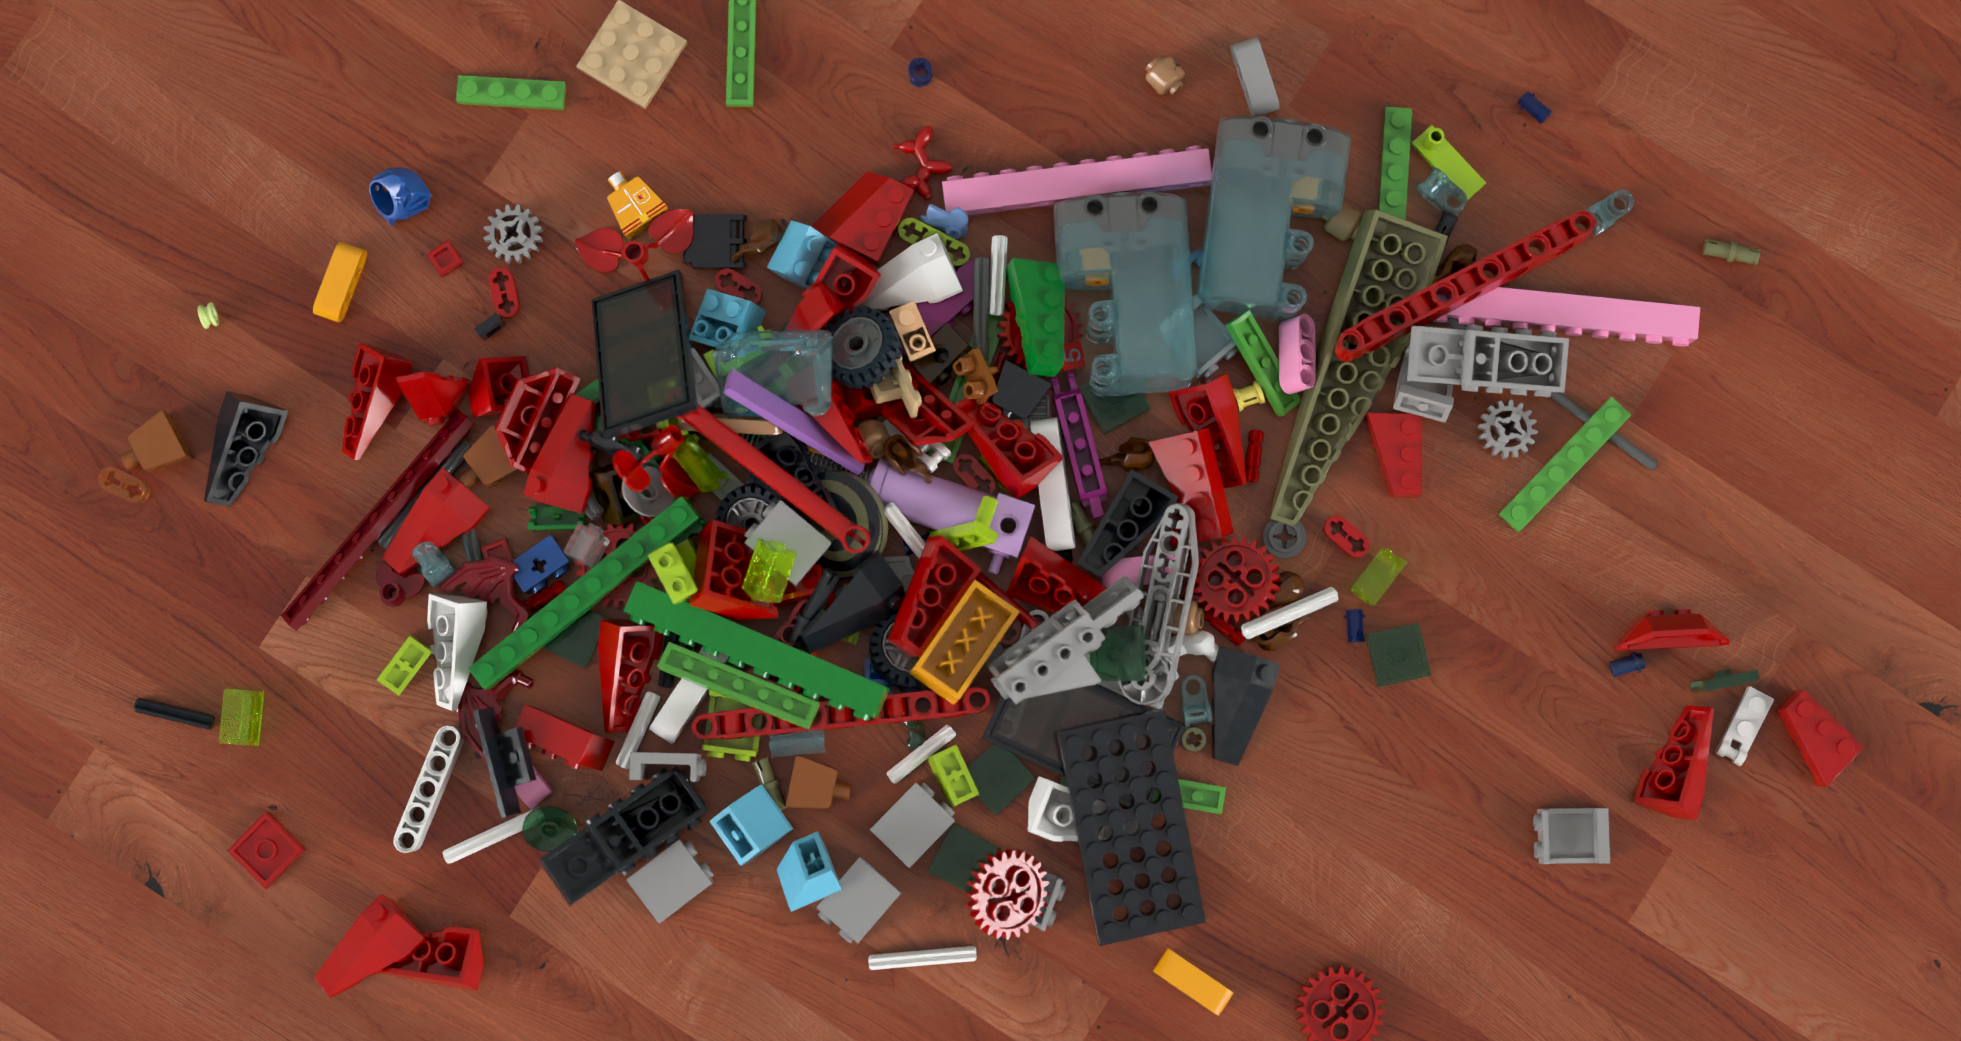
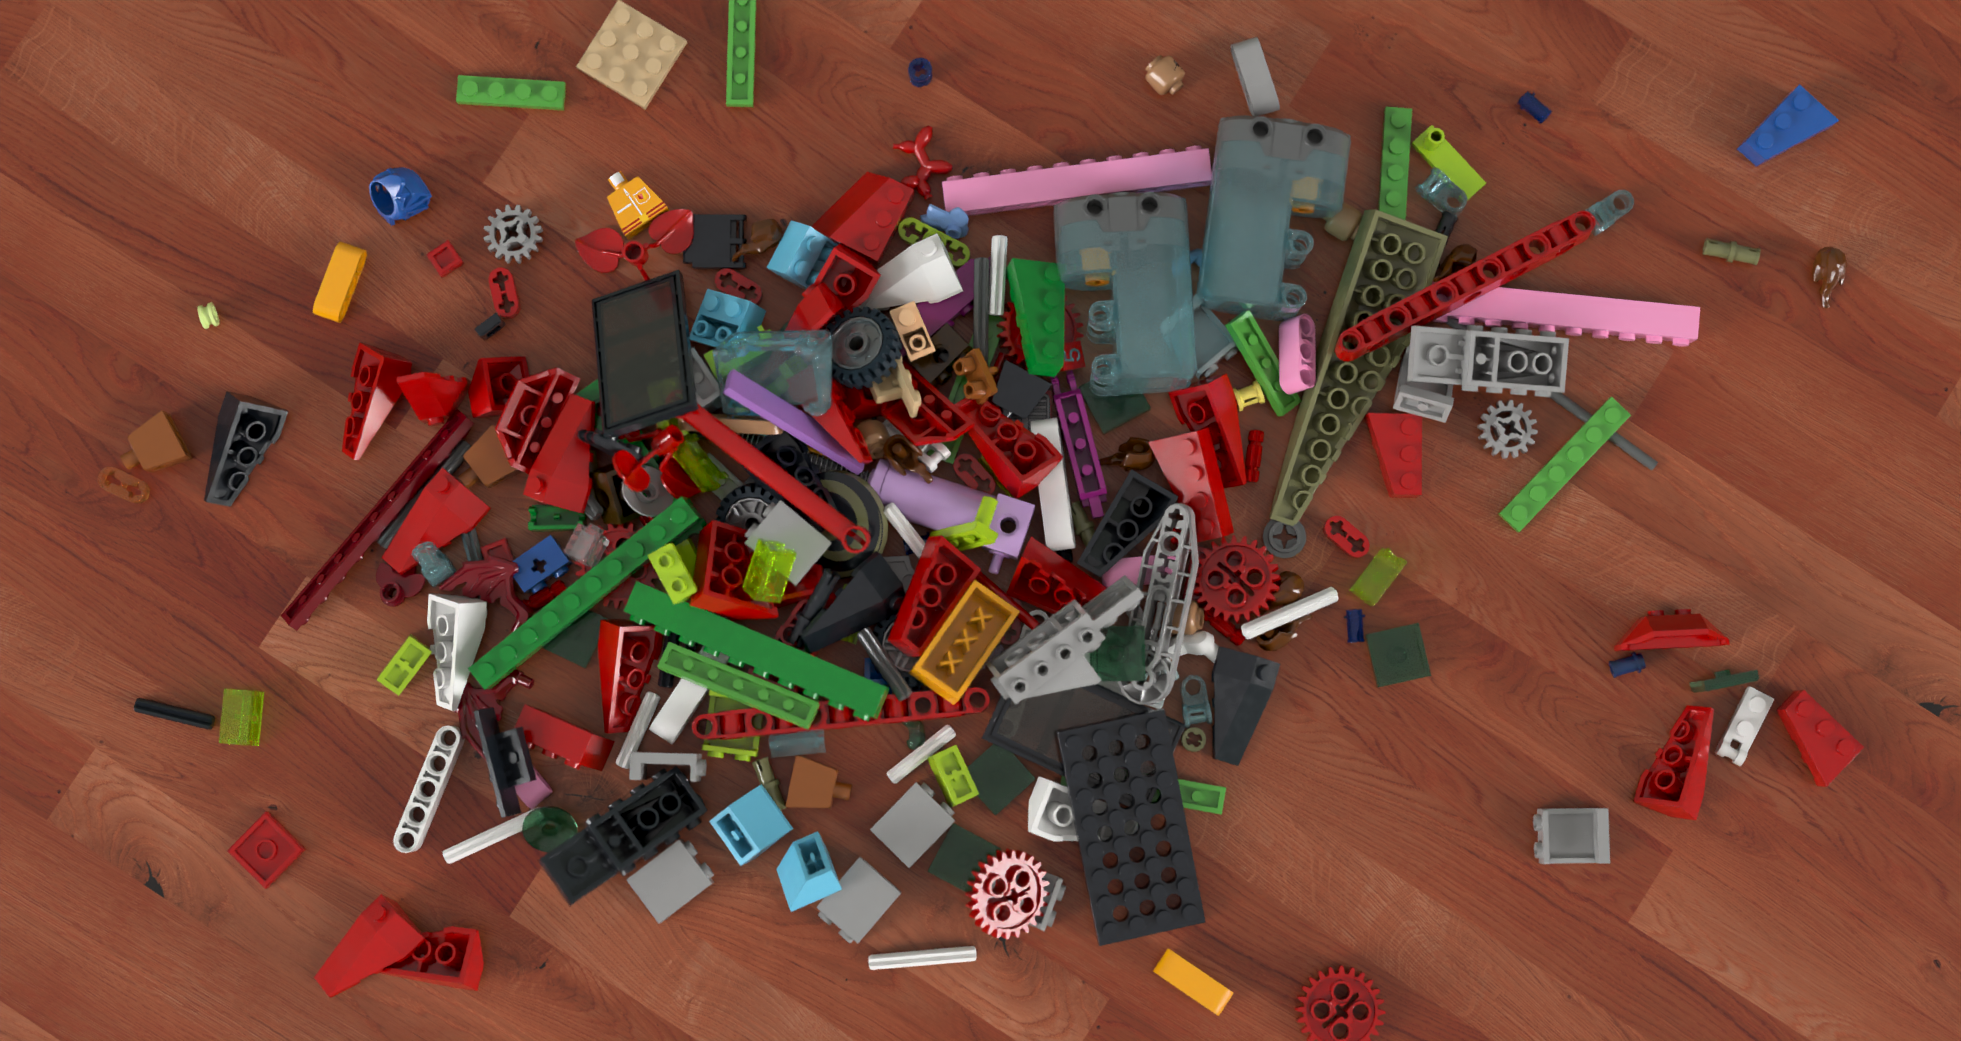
(884, 664): none -> dark grey axle
(1789, 124): none -> blue wedge
(1831, 267): none -> reddish brown piece

